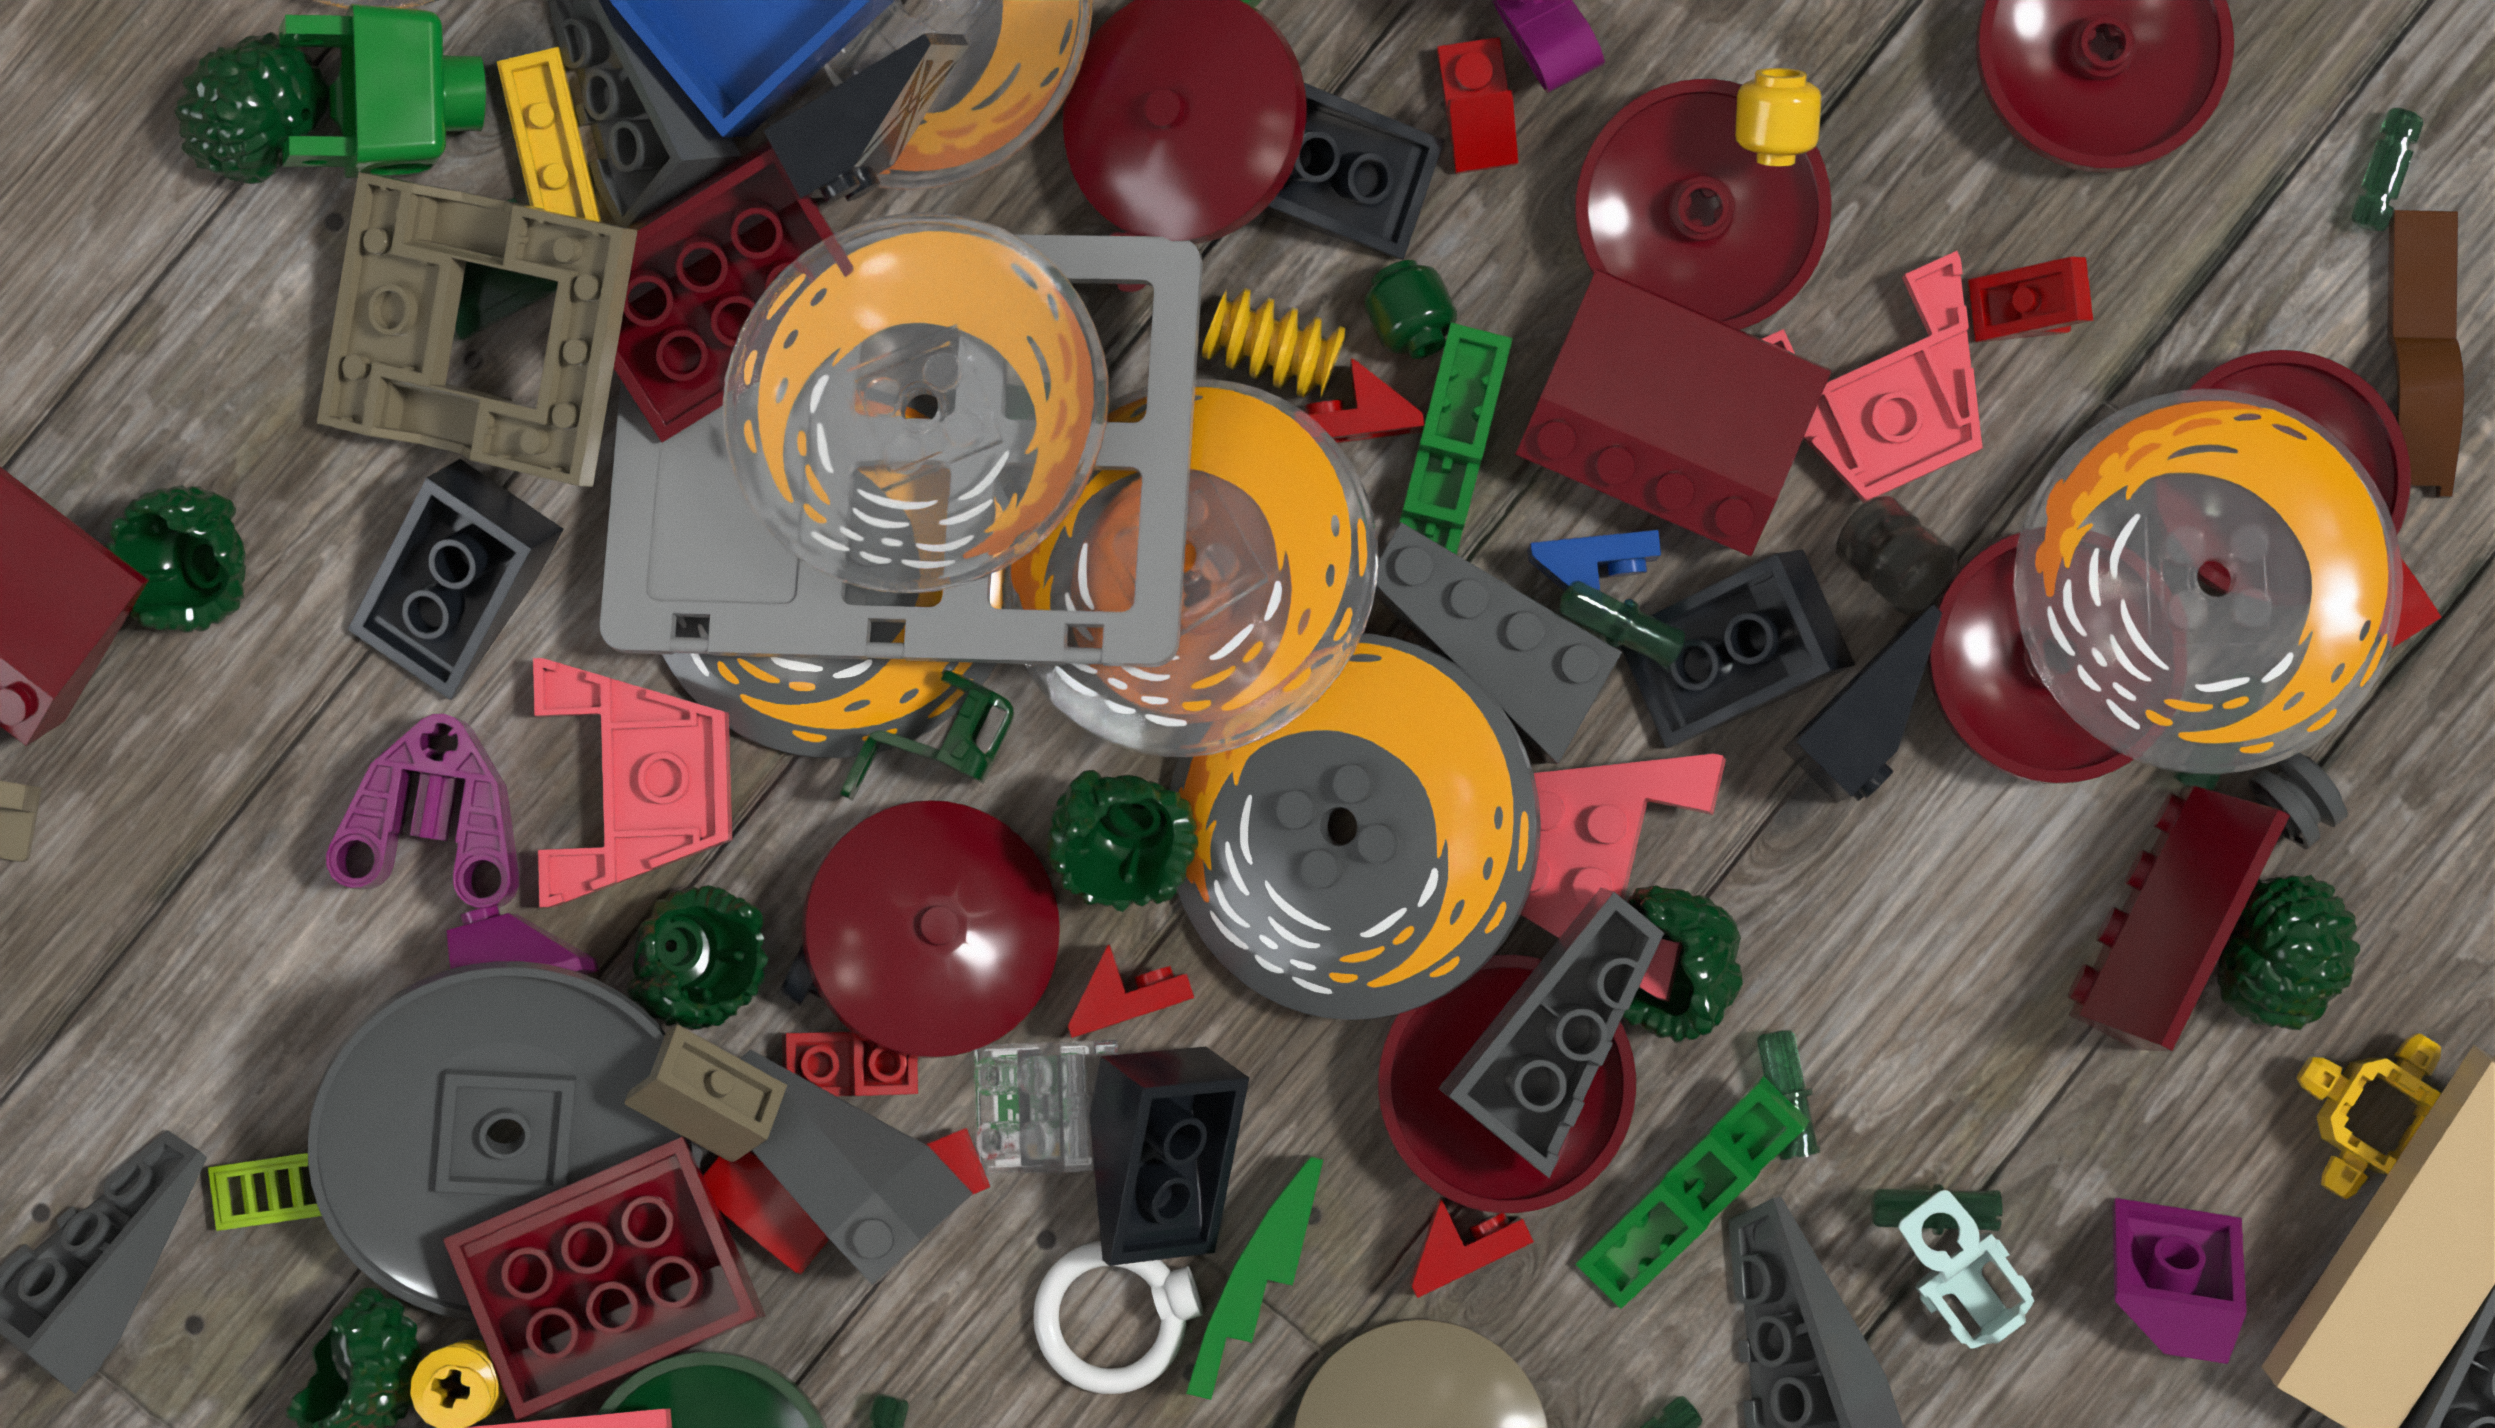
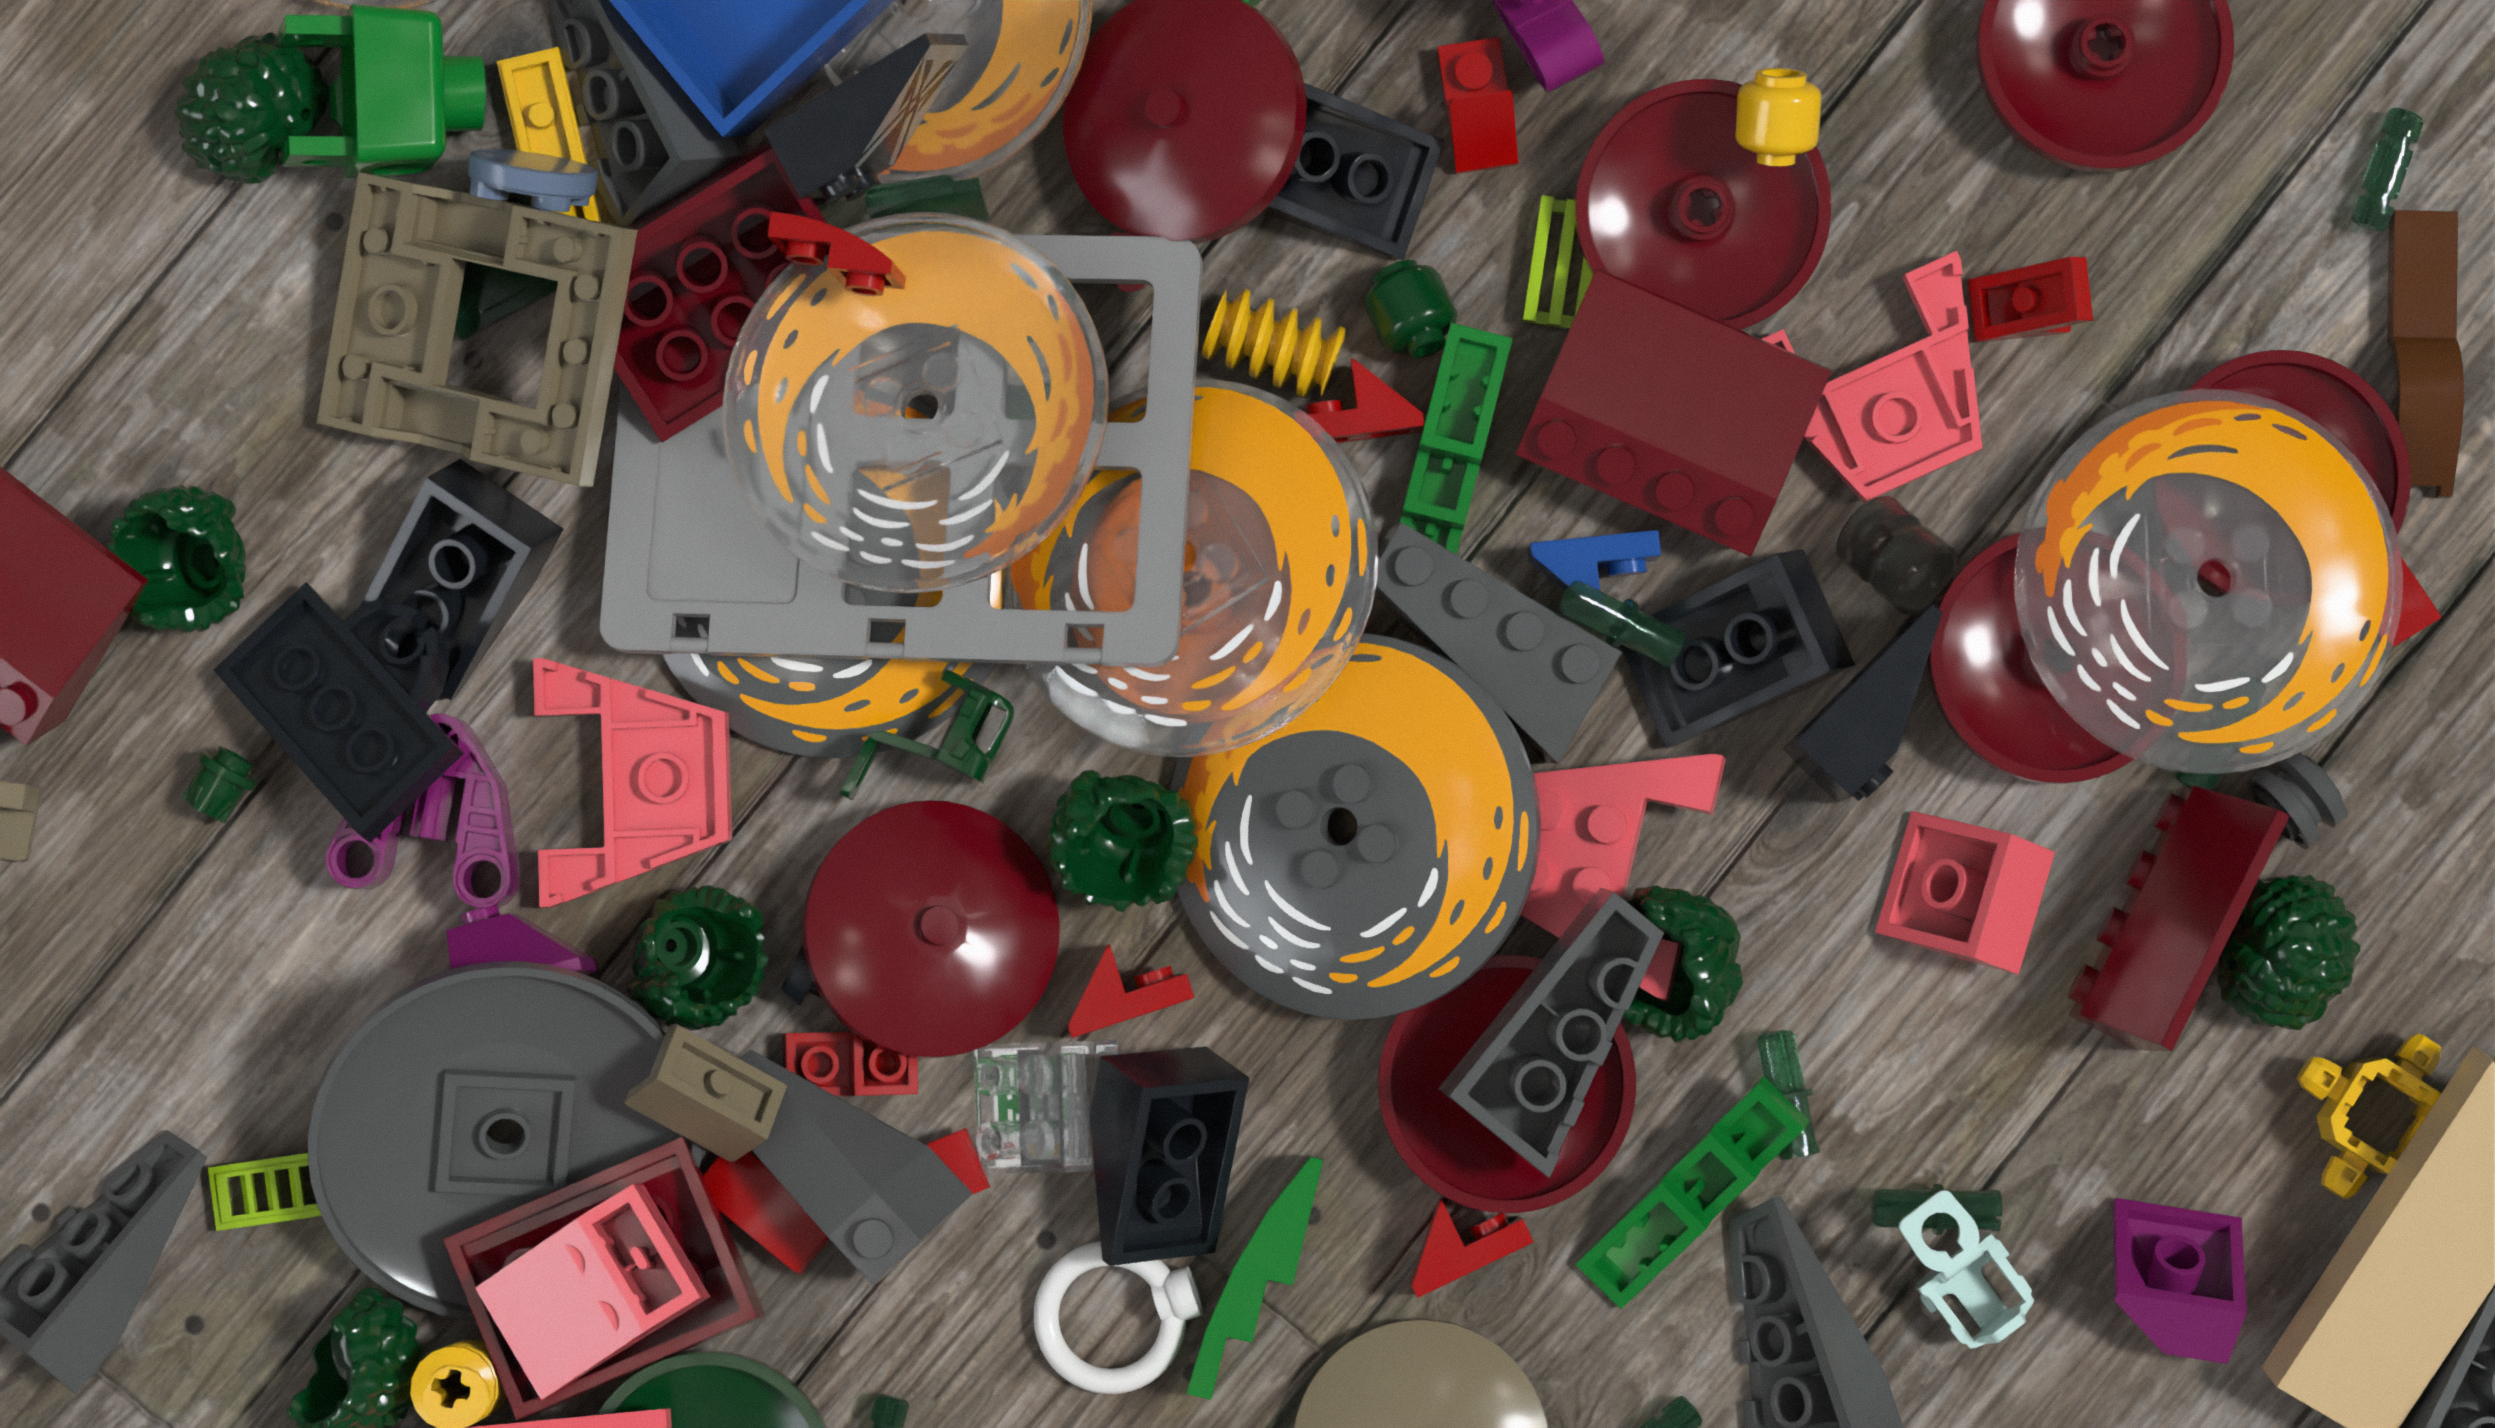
(219, 783): none -> dark green hose
(348, 702): none -> black plate
(549, 179): none -> sand blue tile
(592, 1290): none -> coral slope
(850, 258): none -> red slope
(928, 194): none -> clear green piece
(1554, 317): none -> lime tile
(1965, 891): none -> coral slope

